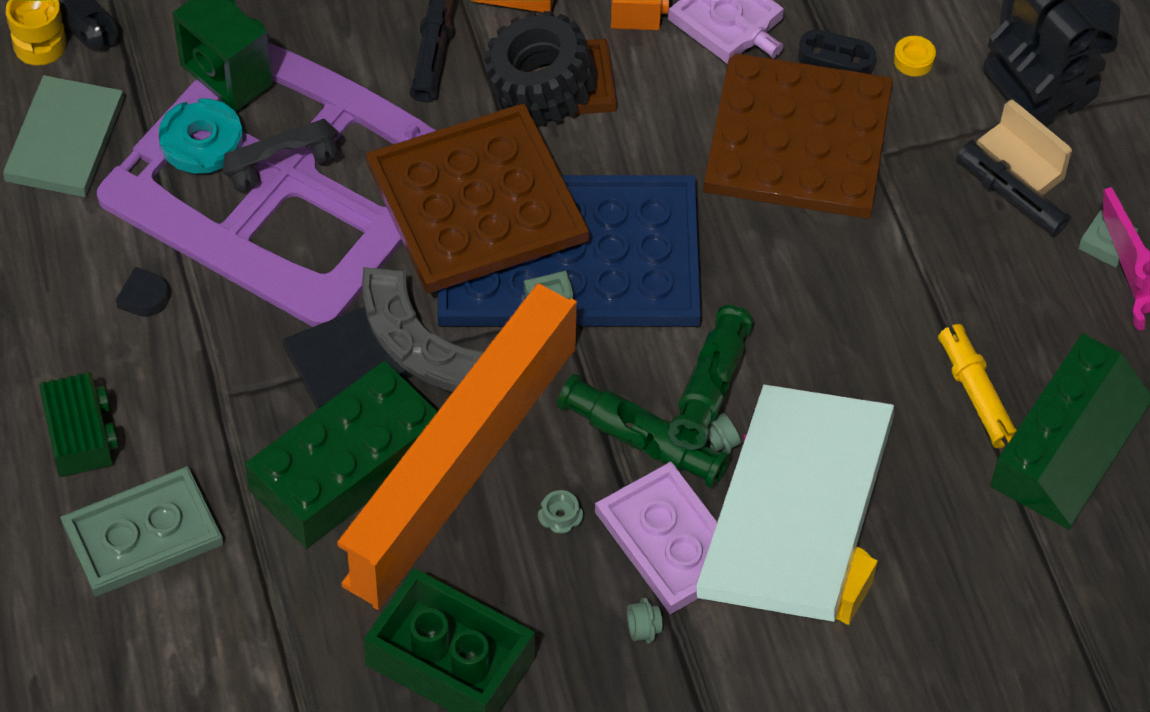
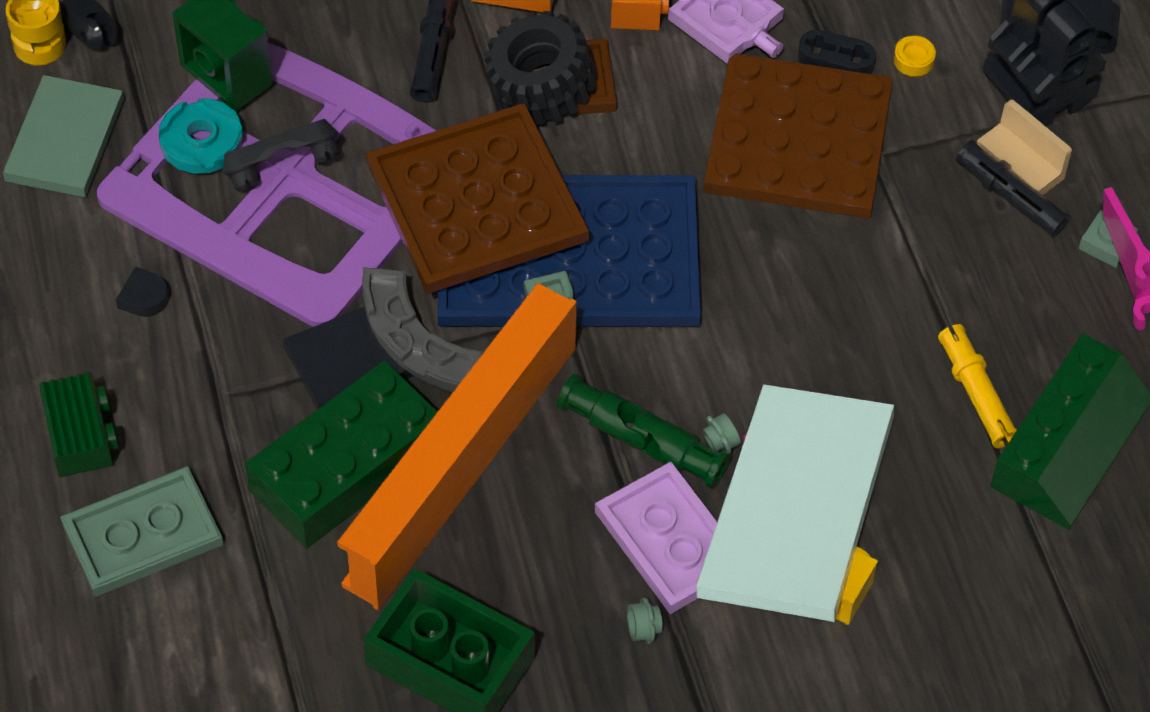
(560, 502): sand green plate -> none
(710, 377): dark green piece -> none

